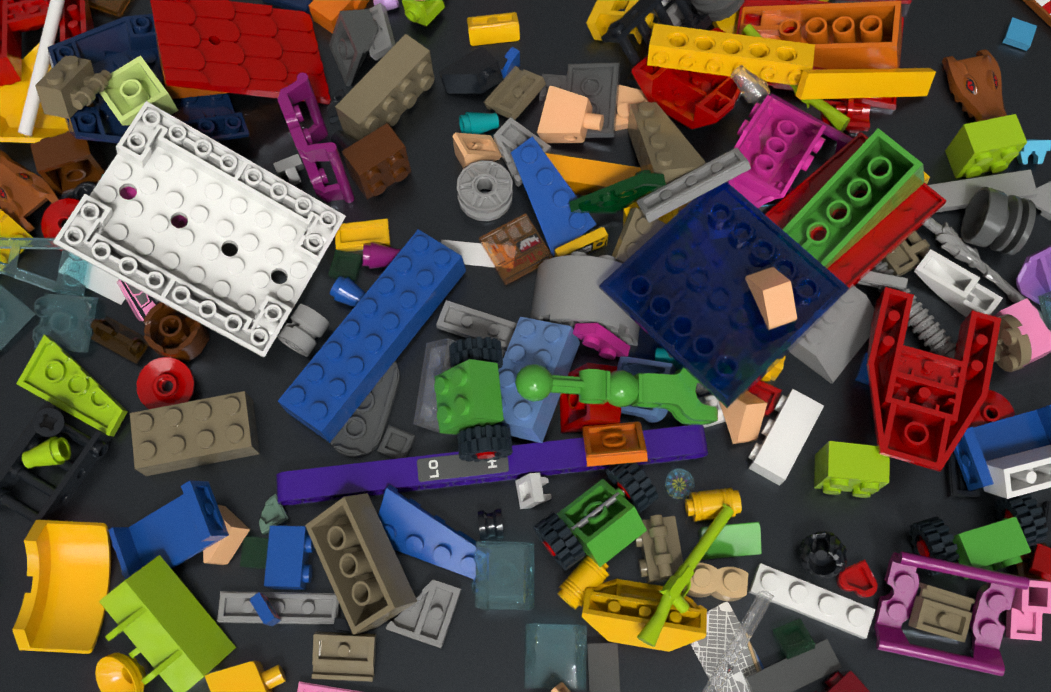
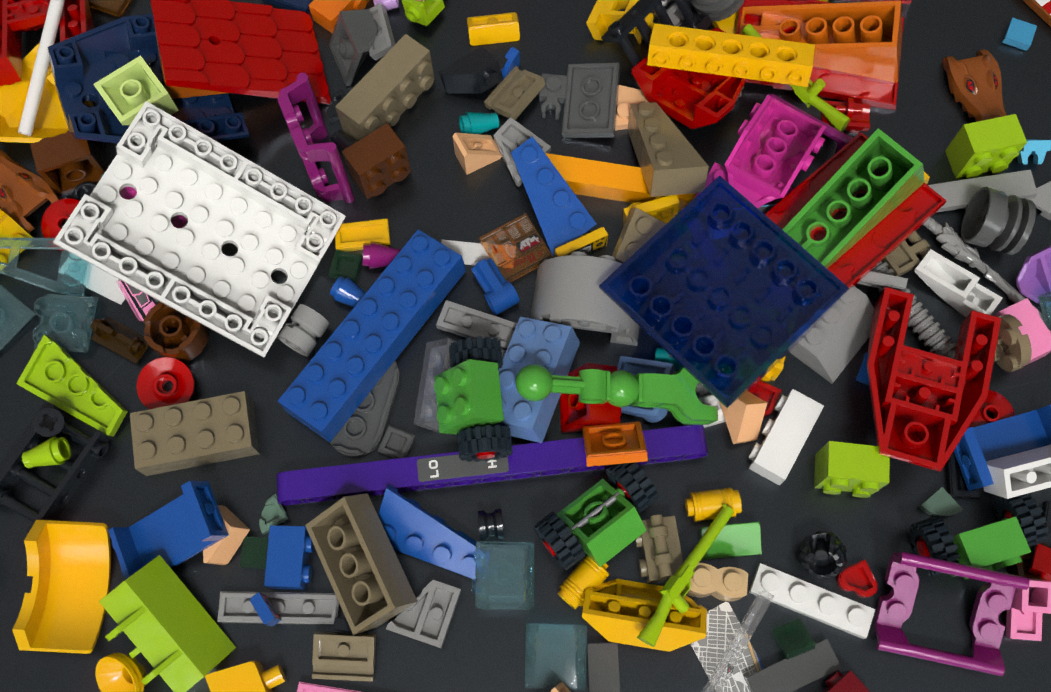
(70, 86): dark tan brick -> none
(289, 168): light grey tile -> none
(484, 176): light grey wheel -> none
(497, 291): none -> blue piece
(531, 491): white tile -> none
(567, 117): light nougat torso -> none
(601, 339): dark pink plate -> none
(619, 195): dark green wing -> none
(679, 484): clear light blue tile -> none
(693, 184): light grey tile -> none
(751, 86): clear cone -> none
(773, 297): light nougat slope -> none
(864, 83): yellow tile -> none
(940, 504): none -> sand green tile
(941, 612): dark tan plate -> none

